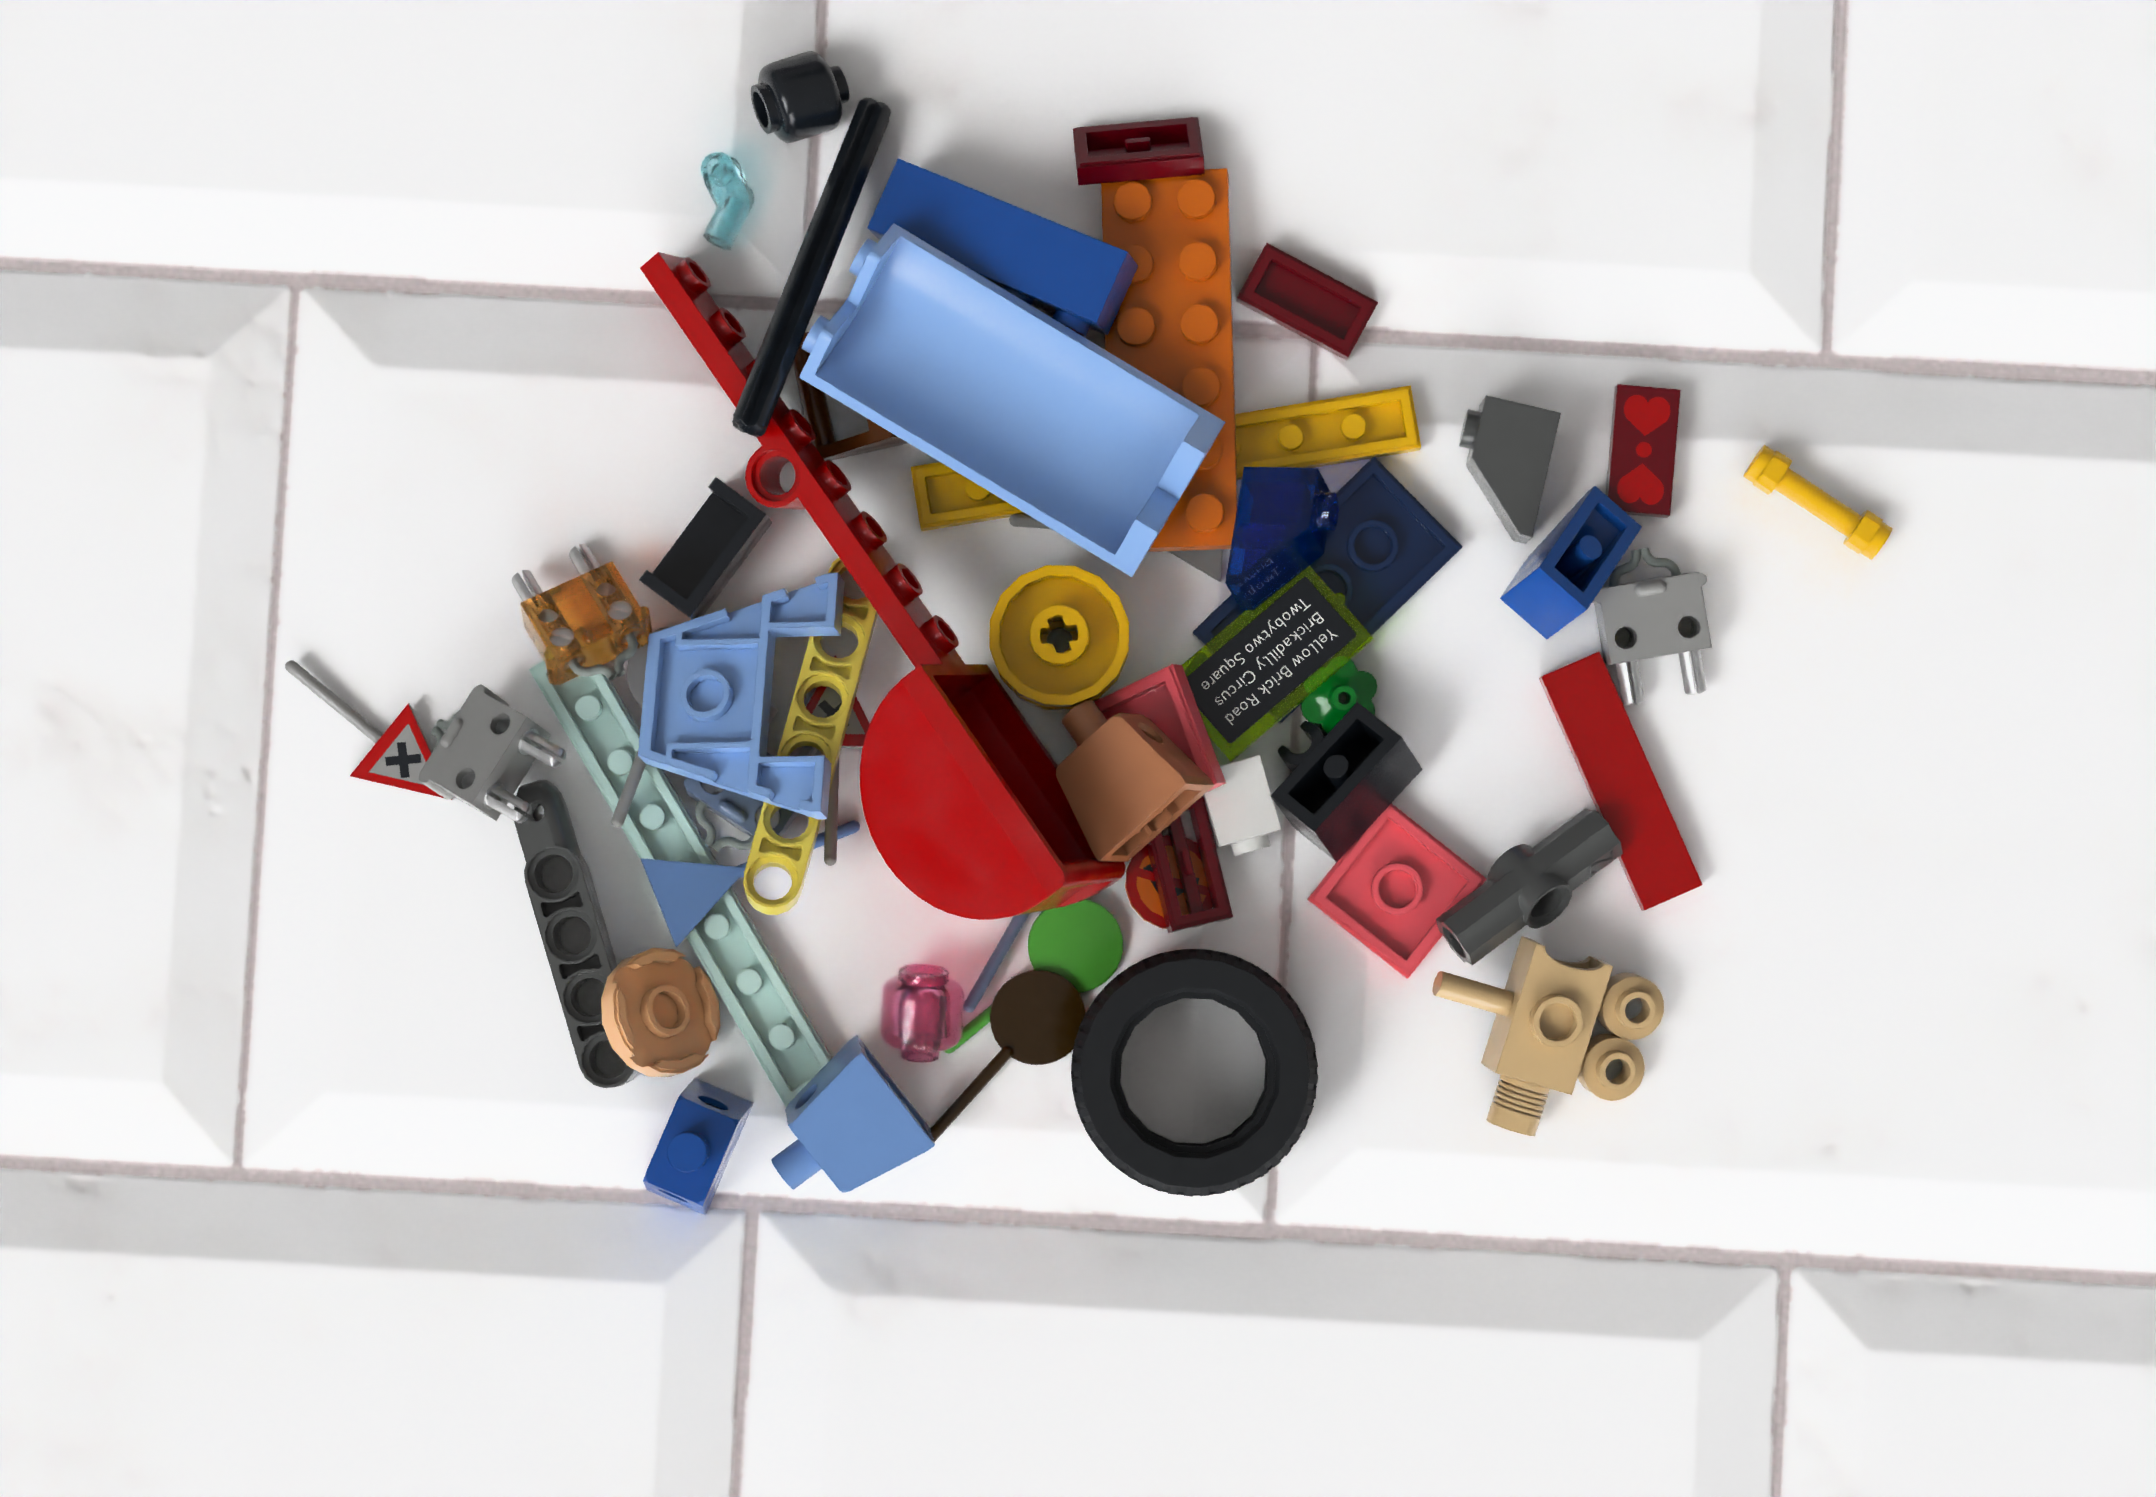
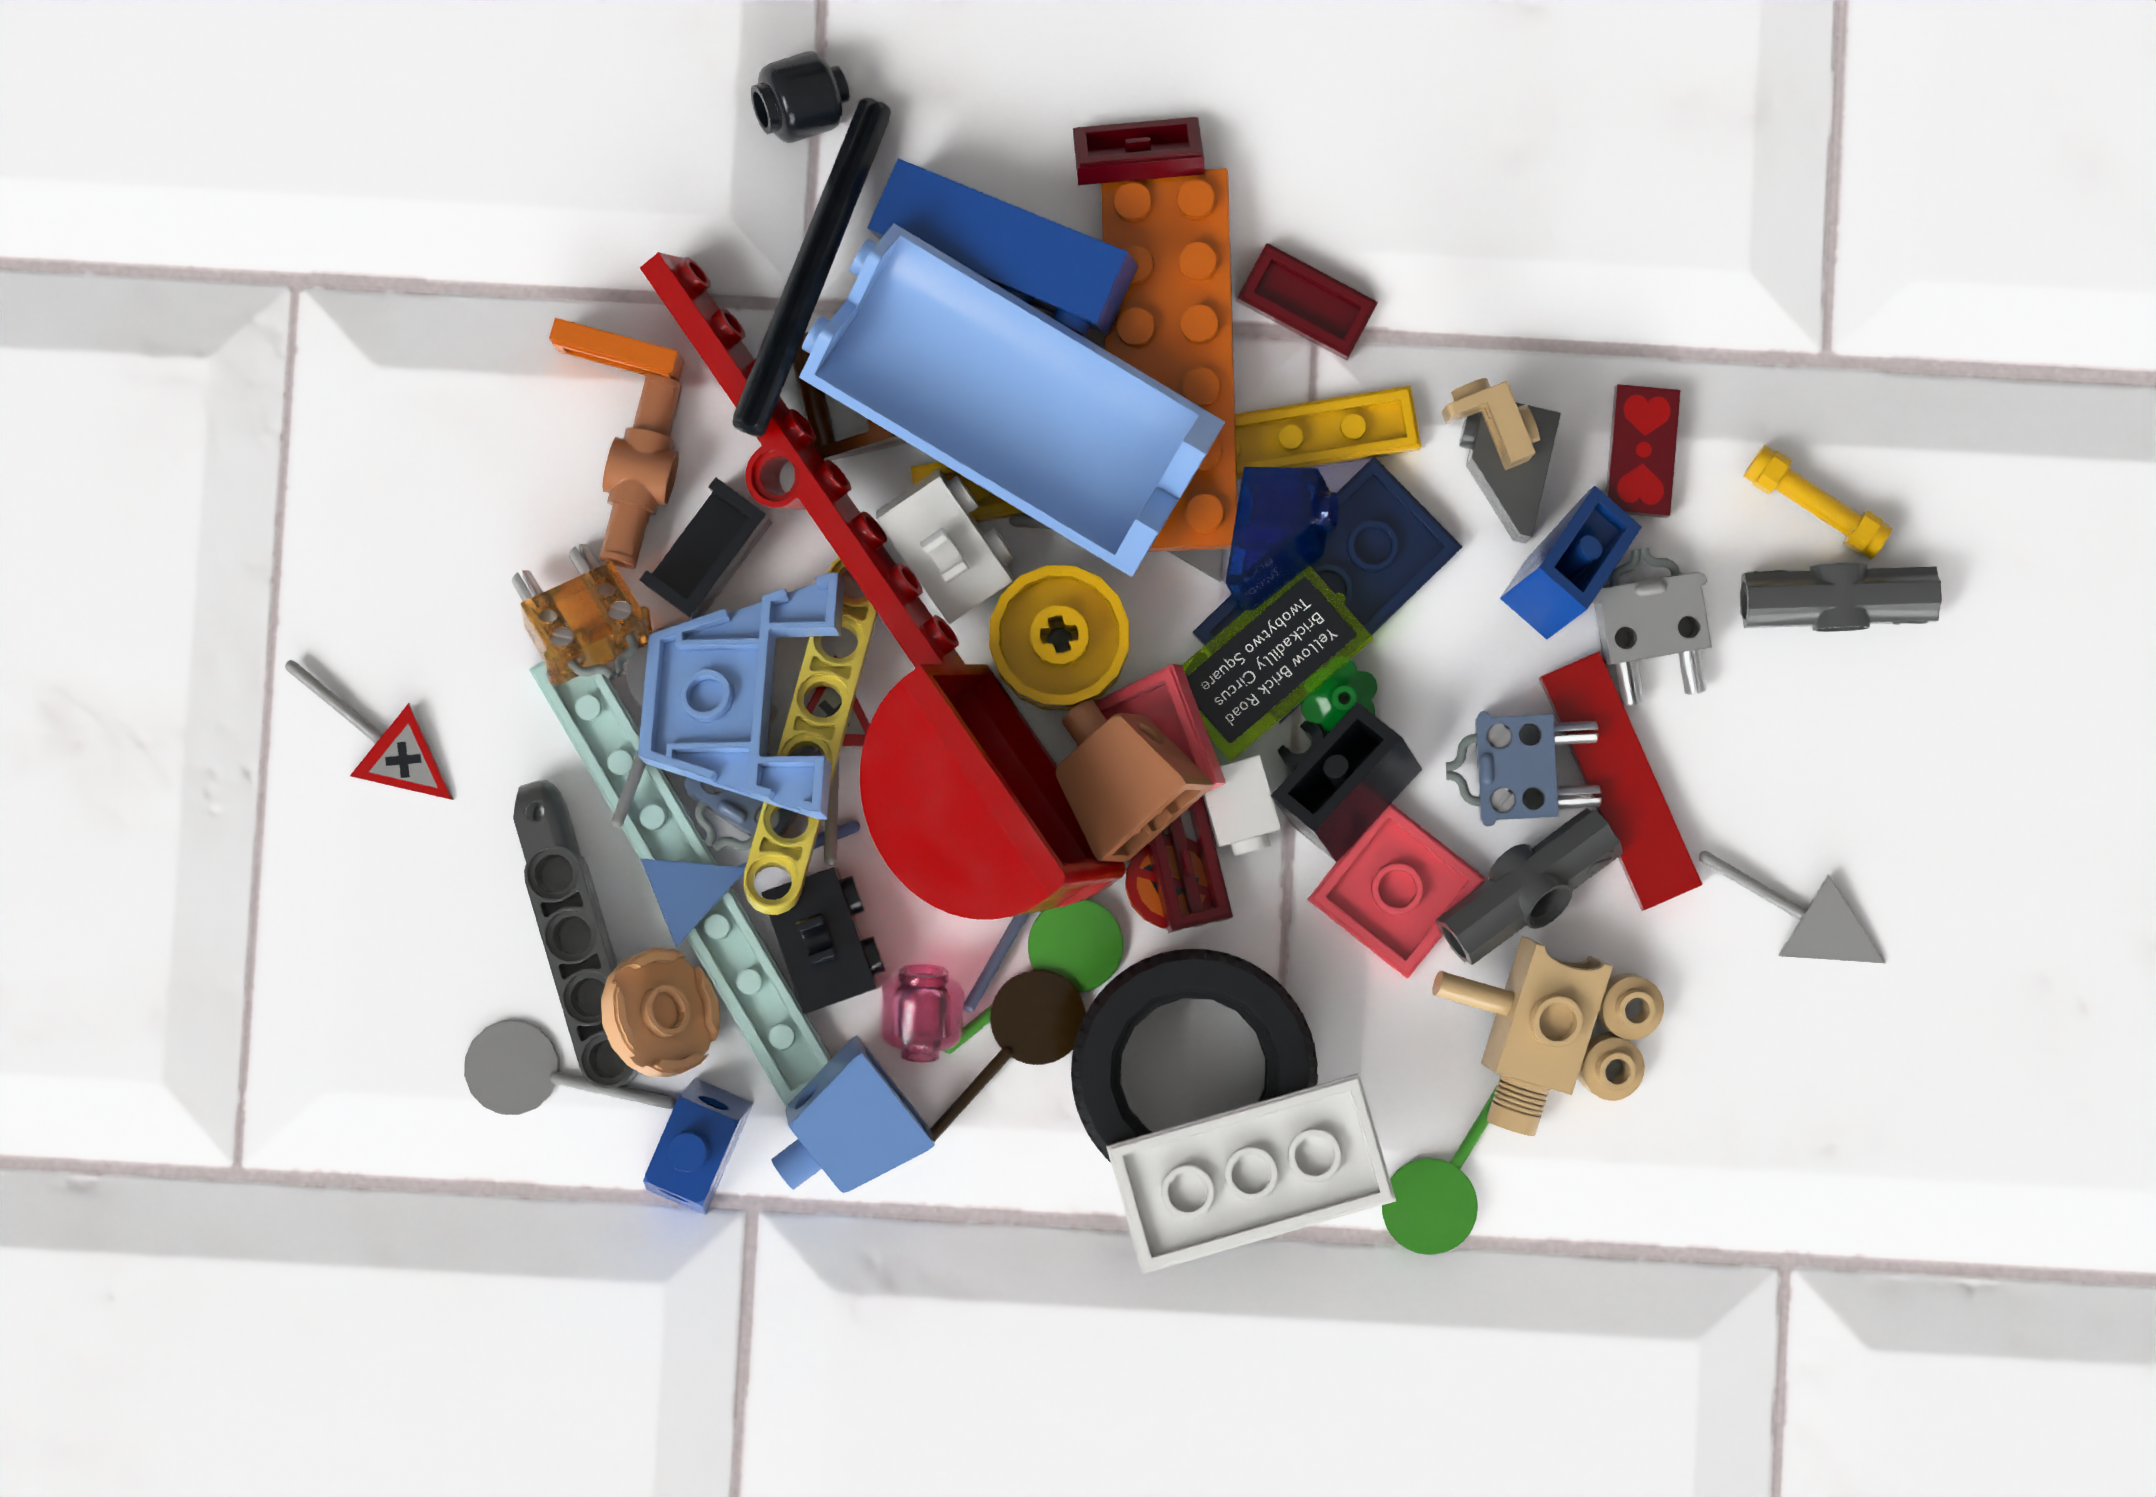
(487, 755): light grey piece -> none
(517, 1067): none -> light grey piece
(615, 350): none -> orange tile
(640, 471): none -> nougat pin
(731, 196): clear light blue arm -> none
(824, 941): none -> black brick
(946, 545): none -> white brick
(1251, 1173): none -> white tile
(1435, 1199): none -> bright green piece
(1510, 426): none -> tan bracket
(1510, 767): none -> sand blue piece
(1825, 928): none -> light grey piece
(1840, 597): none -> dark grey piece

